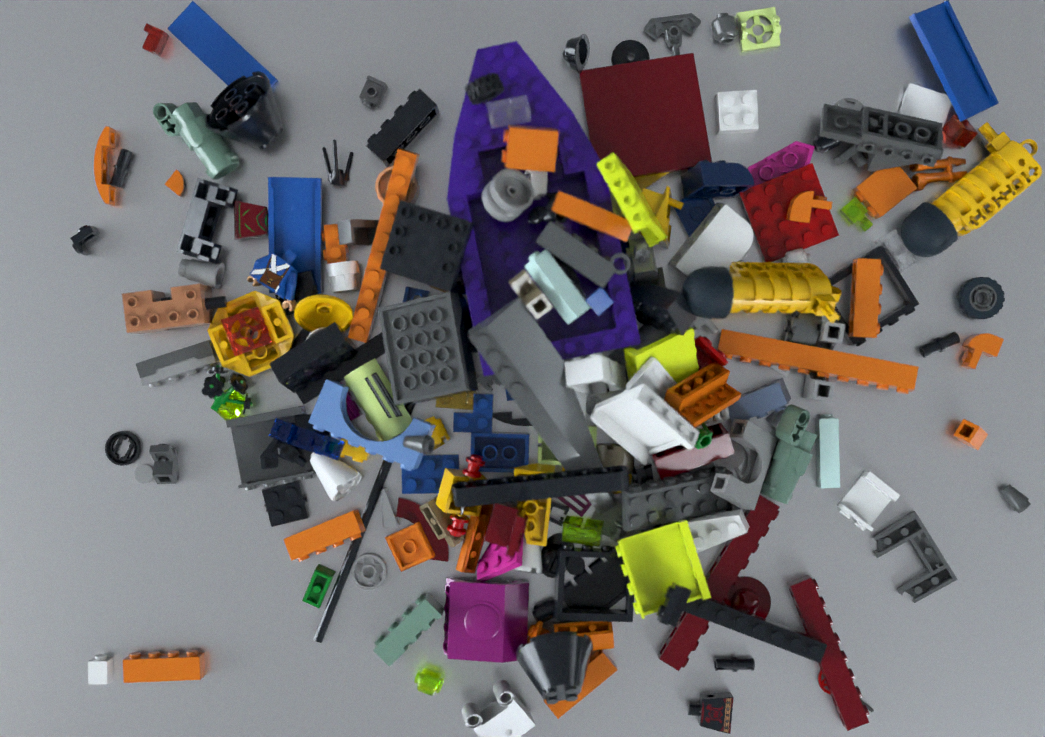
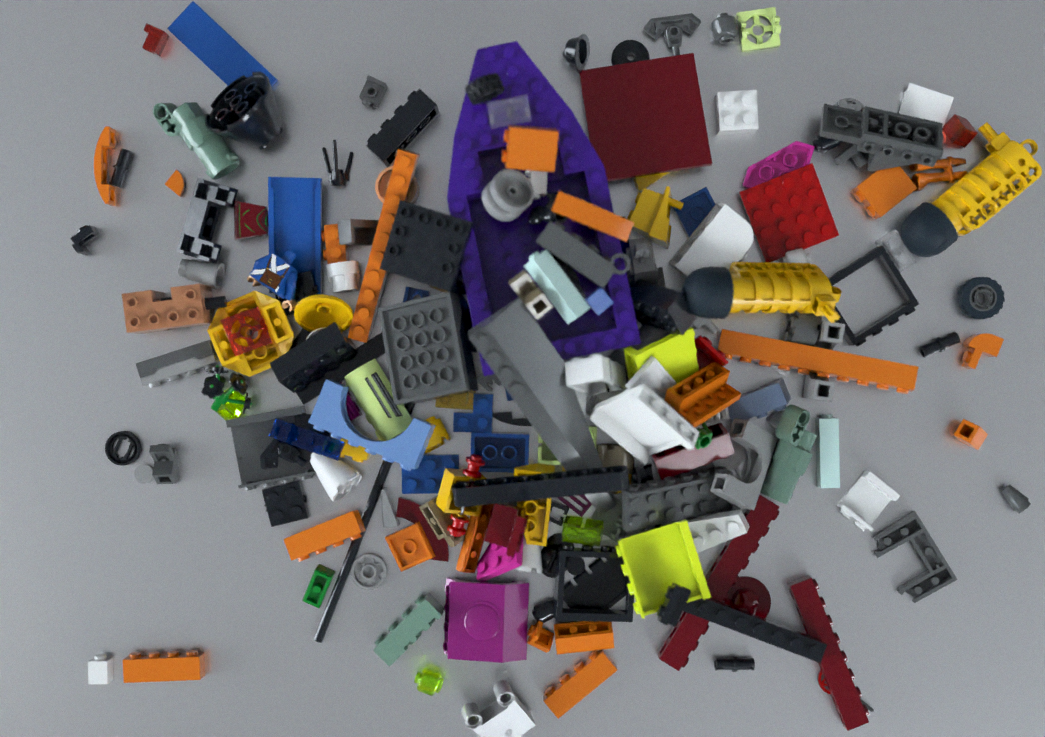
(420, 443): dark grey cone -> none
(556, 664): black cone -> none
(631, 199): neon yellow panel -> none
(714, 711): torso -> none
(716, 180): dark blue brick -> none
(801, 205): orange brick -> none
(854, 212): clear neon green plate -> none
(865, 298): orange brick -> none
(954, 60): blue ladder -> none

